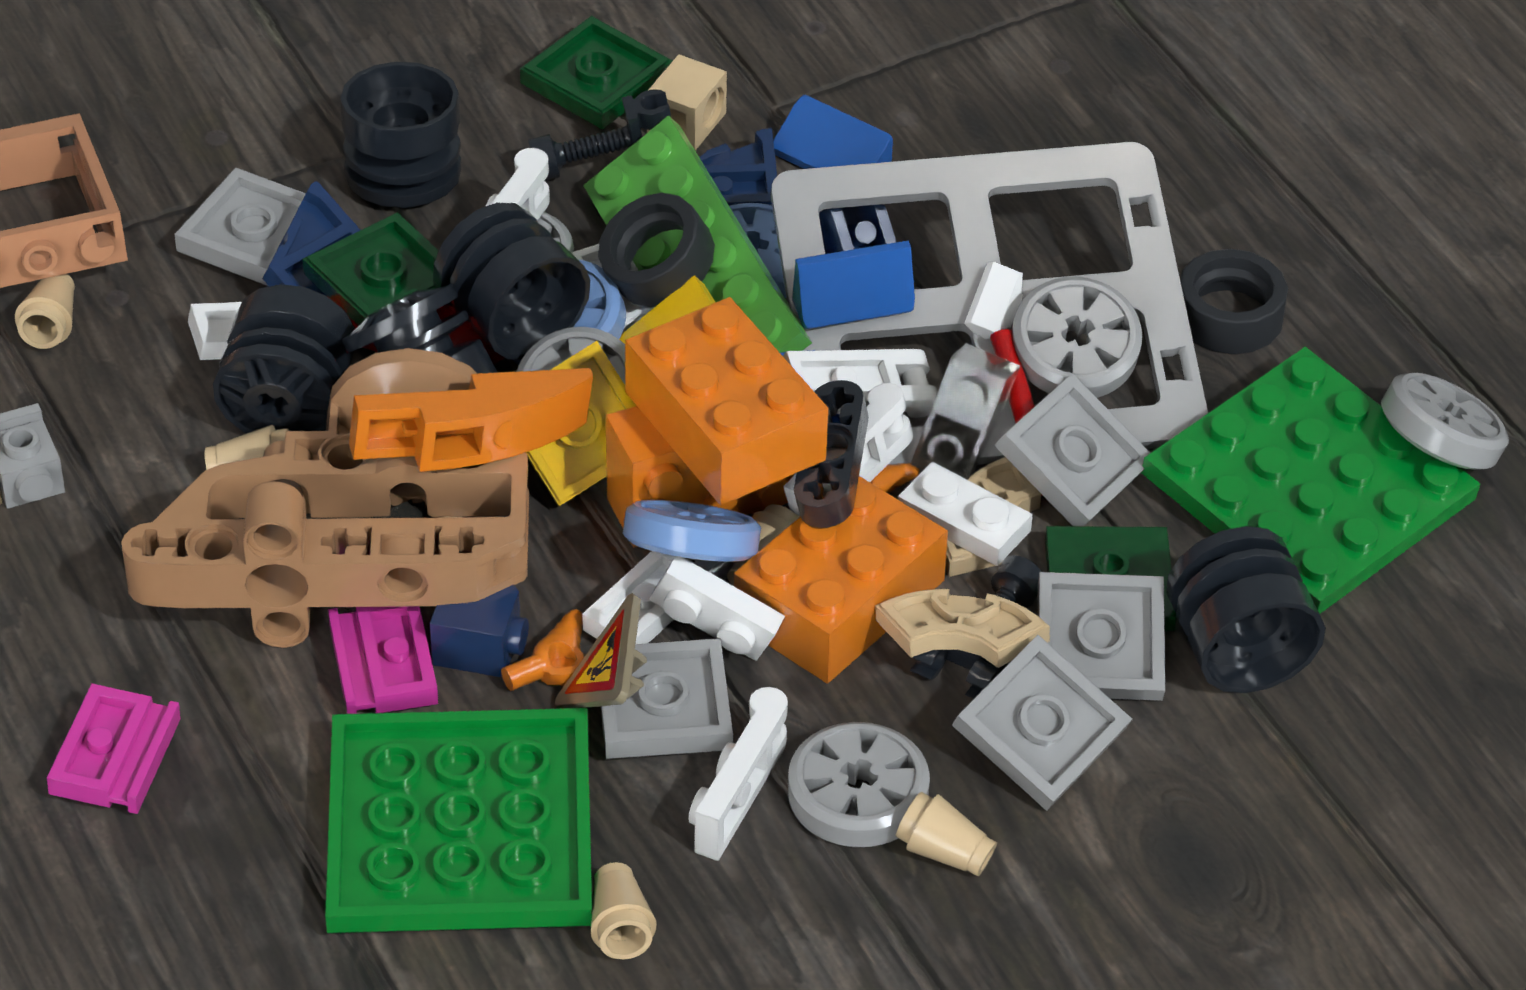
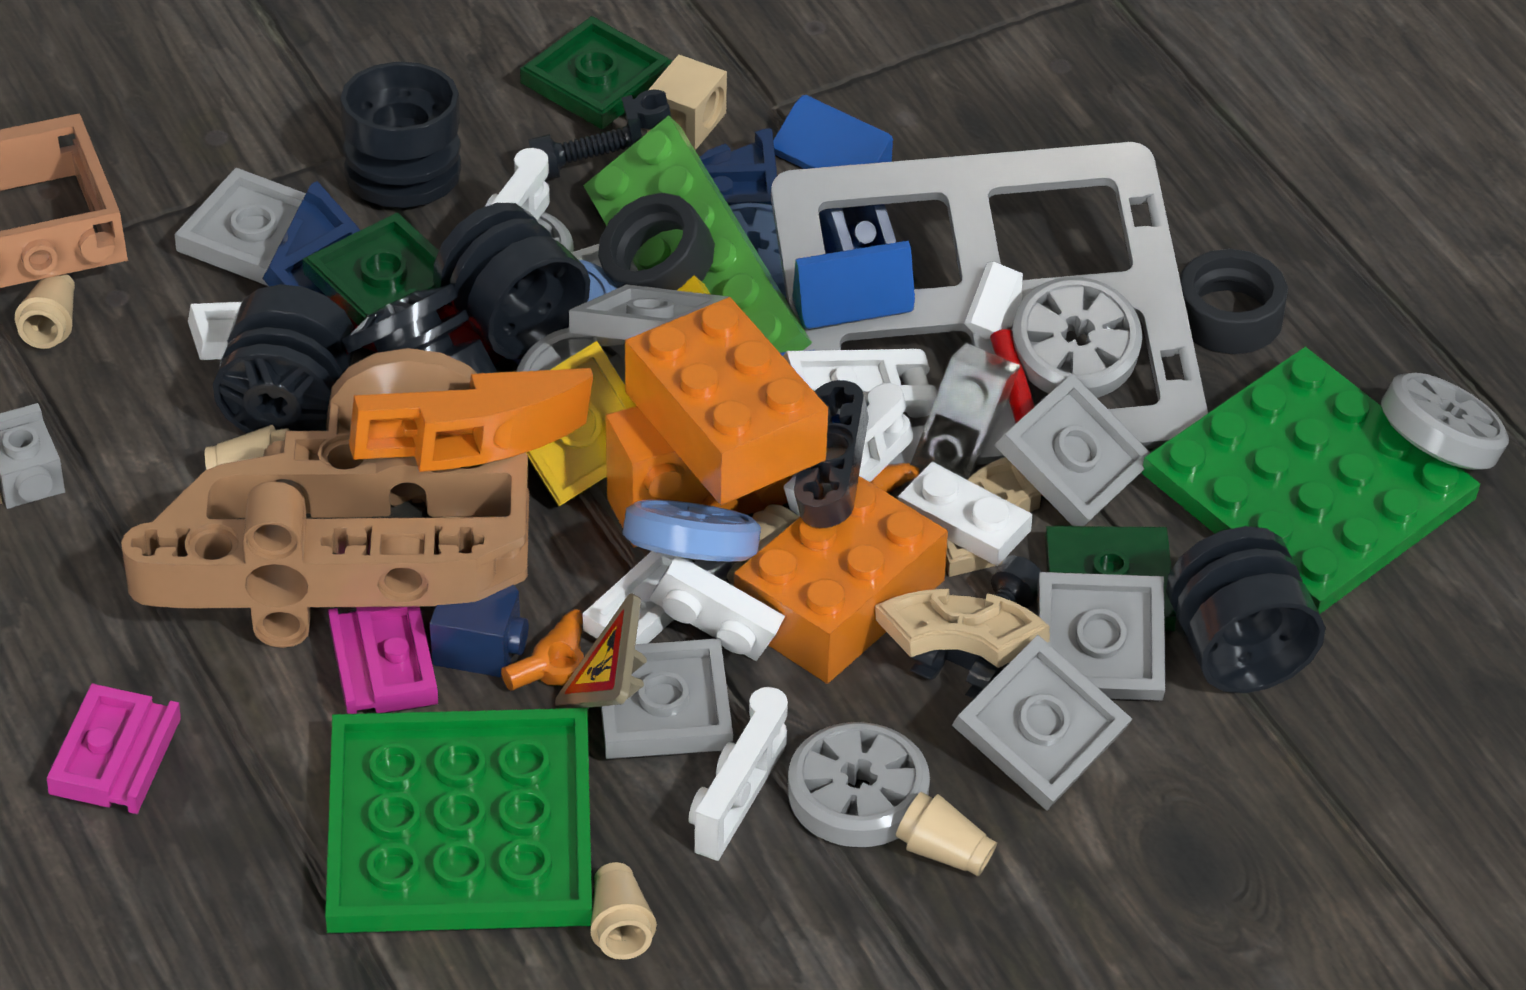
(633, 311): none -> light grey plate

